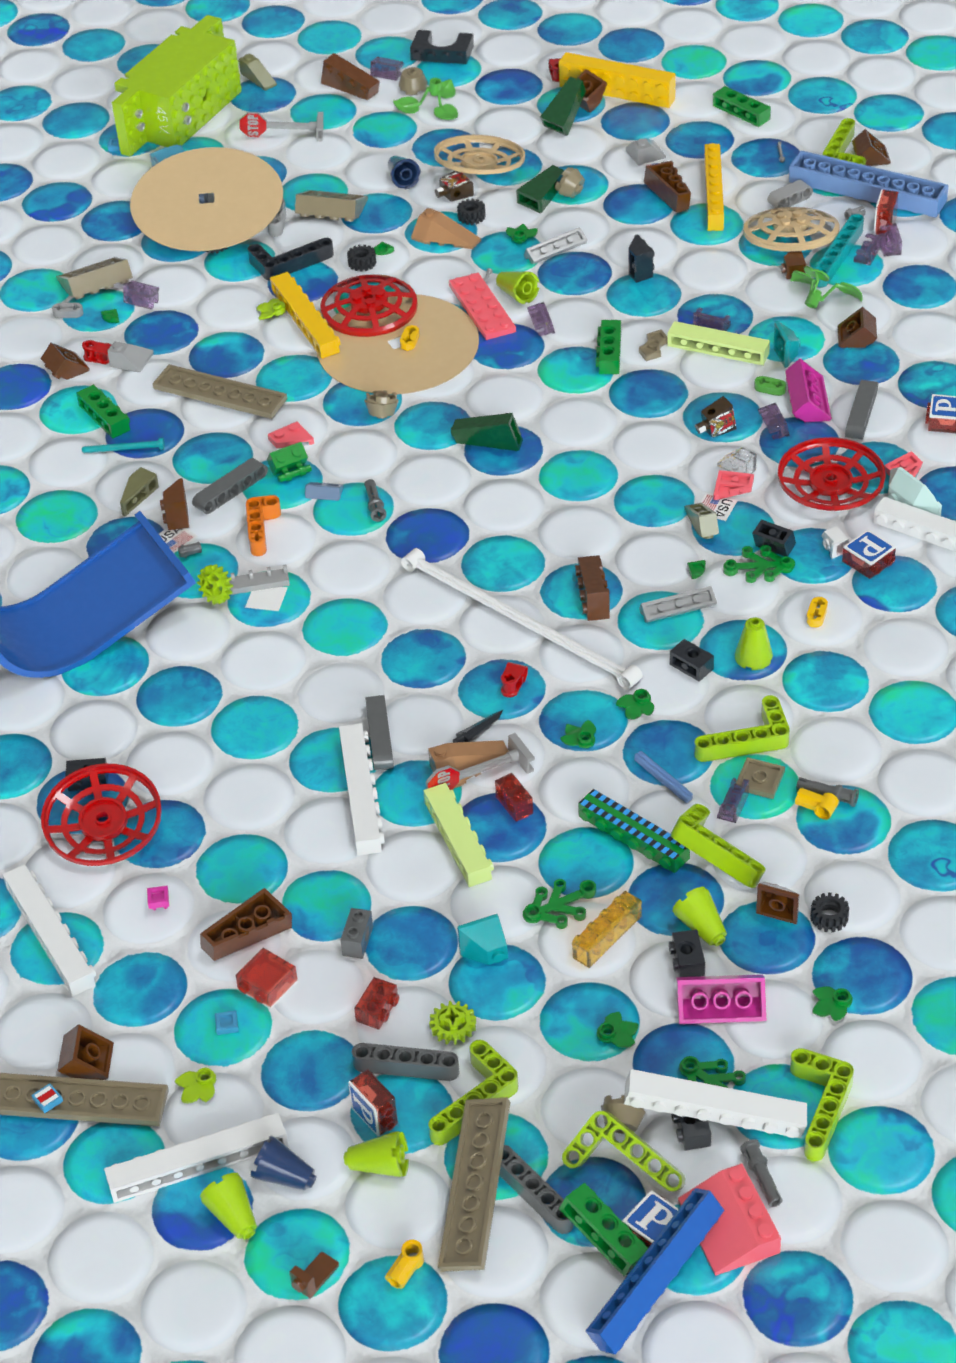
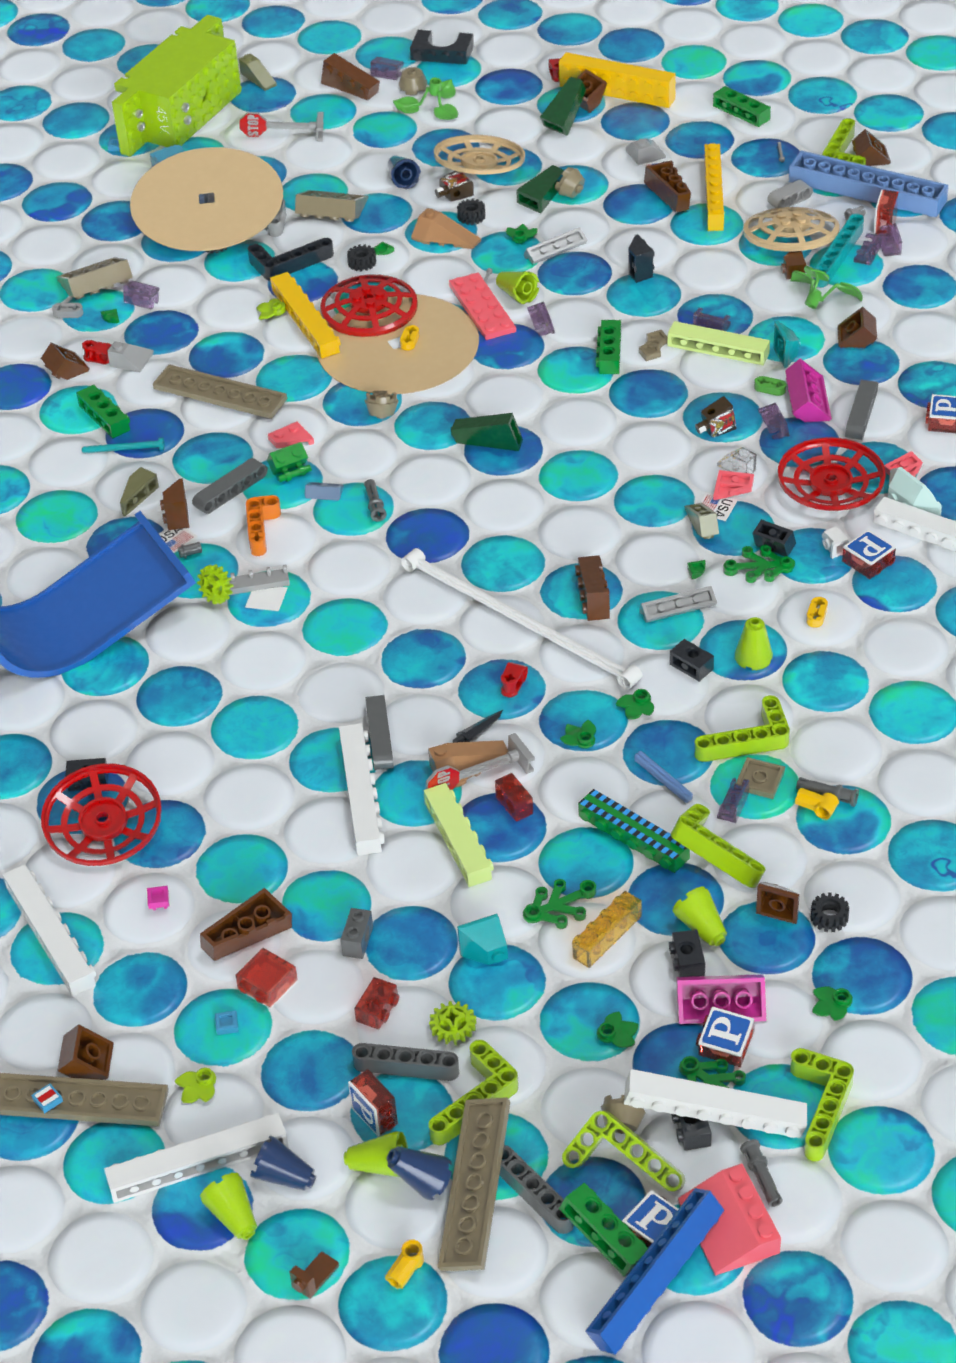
(421, 1170): none -> dark blue cone
(725, 1036): none -> piece

